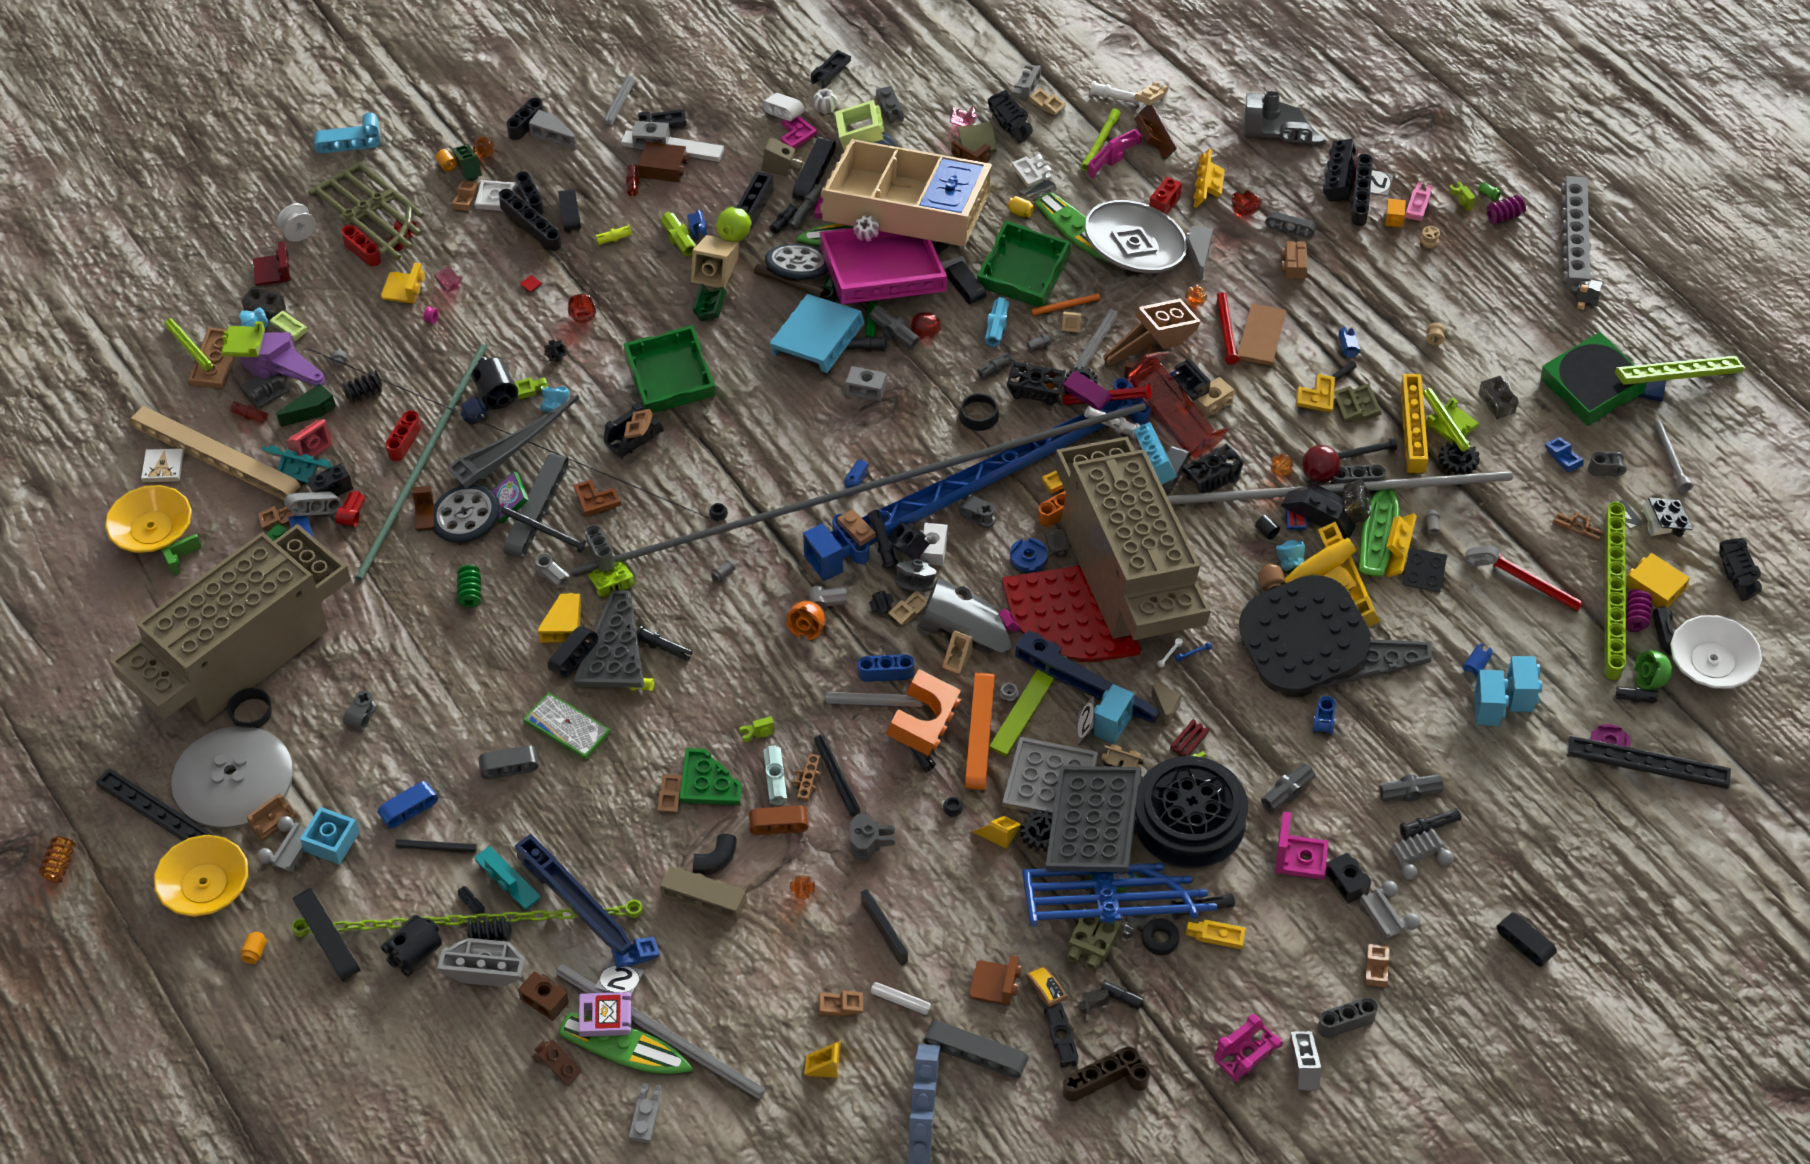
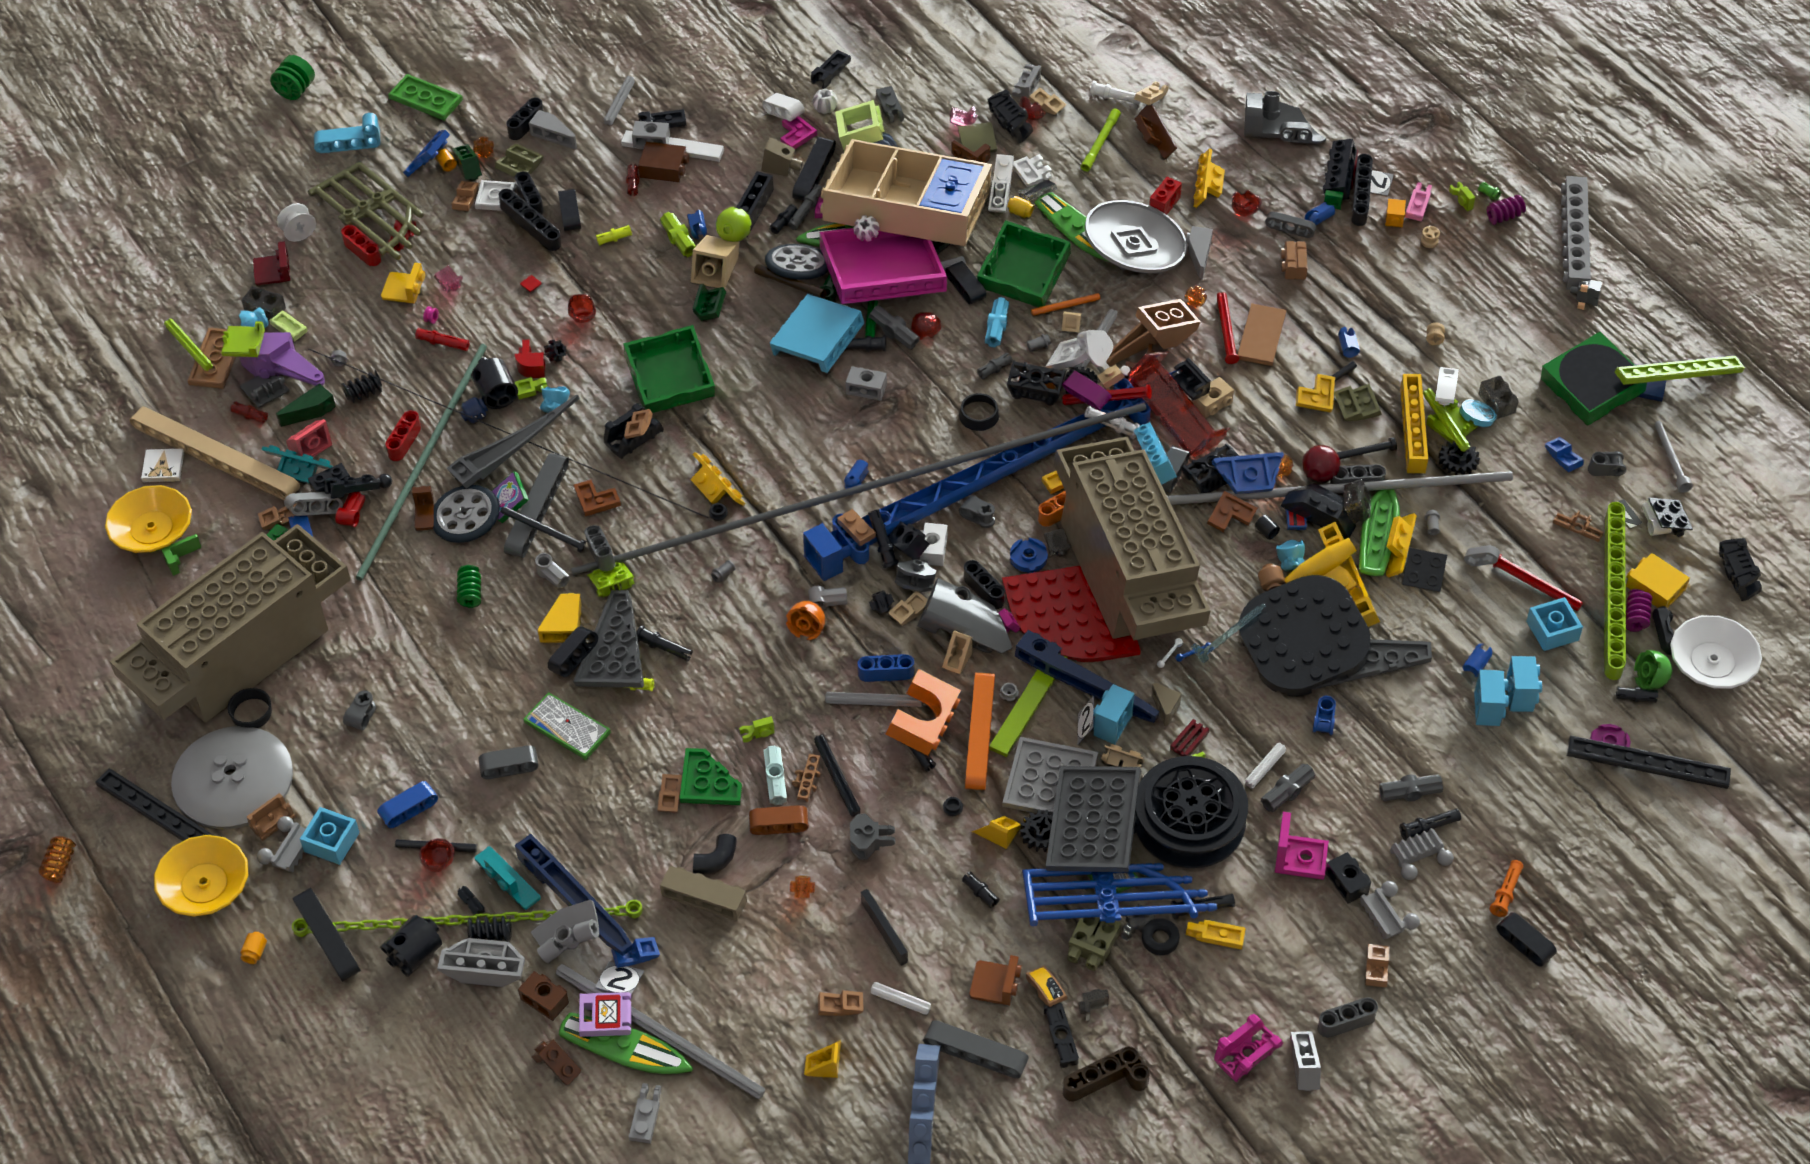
(292, 77): none -> green wheel
(338, 488): none -> black plate
(425, 97): none -> bright green tile
(428, 151): none -> blue wing
(437, 855): none -> clear red hair
(442, 339): none -> red pin
(518, 160): none -> olive slope
(530, 363): none -> red brick
(566, 930): none -> light grey panel
(711, 483): none -> yellow bracket
(980, 889): none -> black pin
(984, 584): none -> black beam
(1001, 183): none -> white slope
(1034, 110): none -> clear red hair
(1088, 344): none -> white plate
(1110, 377): none -> tan bracket
(1113, 151): dark pink plate -> none
(1123, 995): black piece -> none
(1202, 653): none -> clear light blue piece
(1228, 507): none -> dark orange plate
(1249, 472): none -> blue wing
(1265, 765): none -> white axle
(1320, 213): none -> blue piece
(1333, 198): none -> green tile
(1446, 385): none -> white slope
(1478, 412): none -> medium azure tile
(1504, 896): none -> orange pin
(1554, 624): none -> medium azure brick

